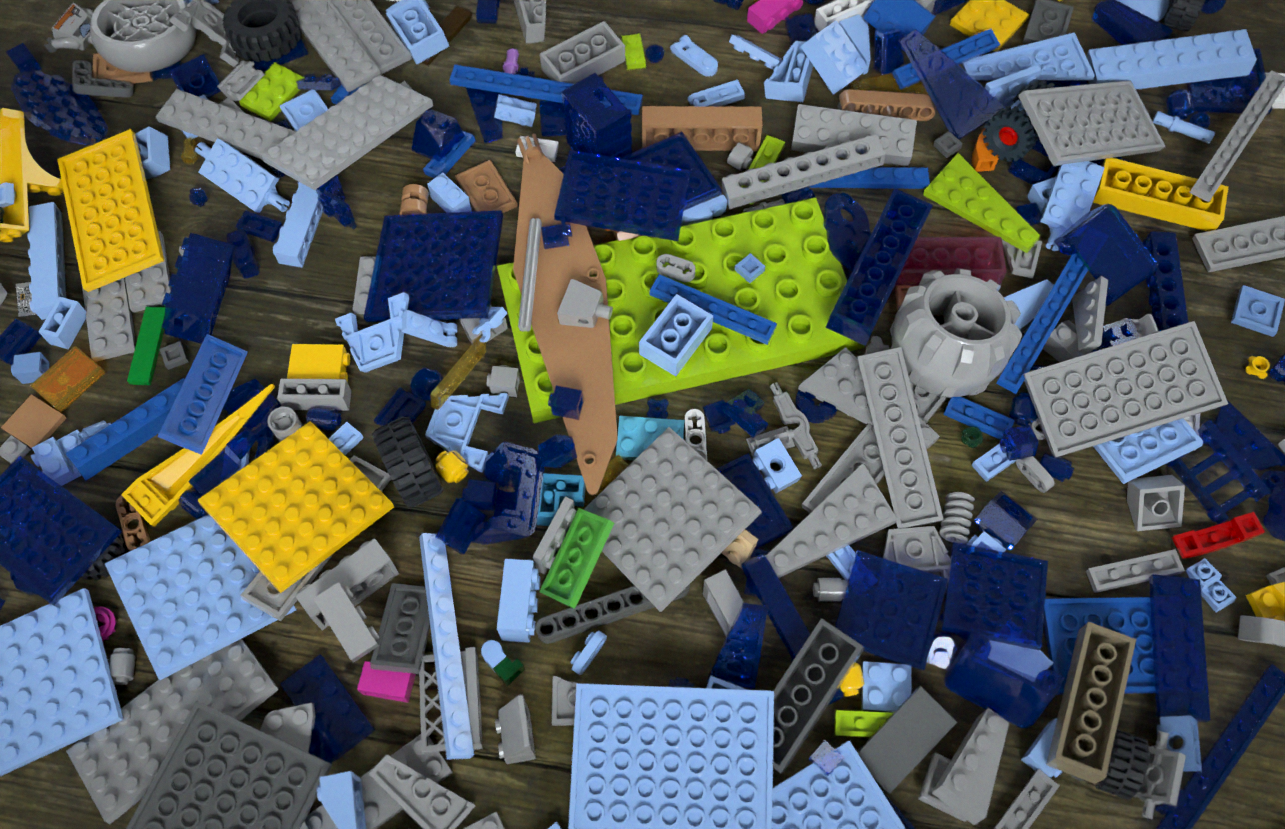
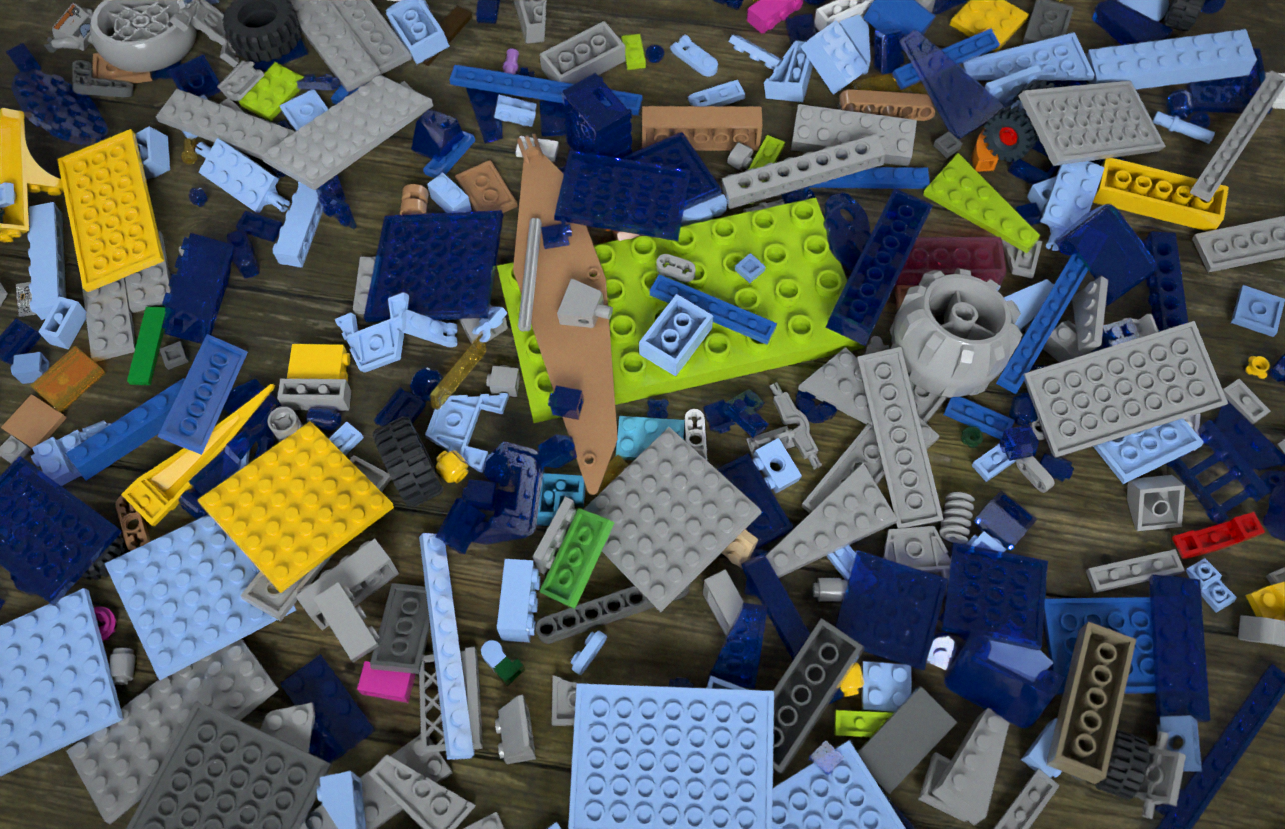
(1245, 401): none -> light grey plate

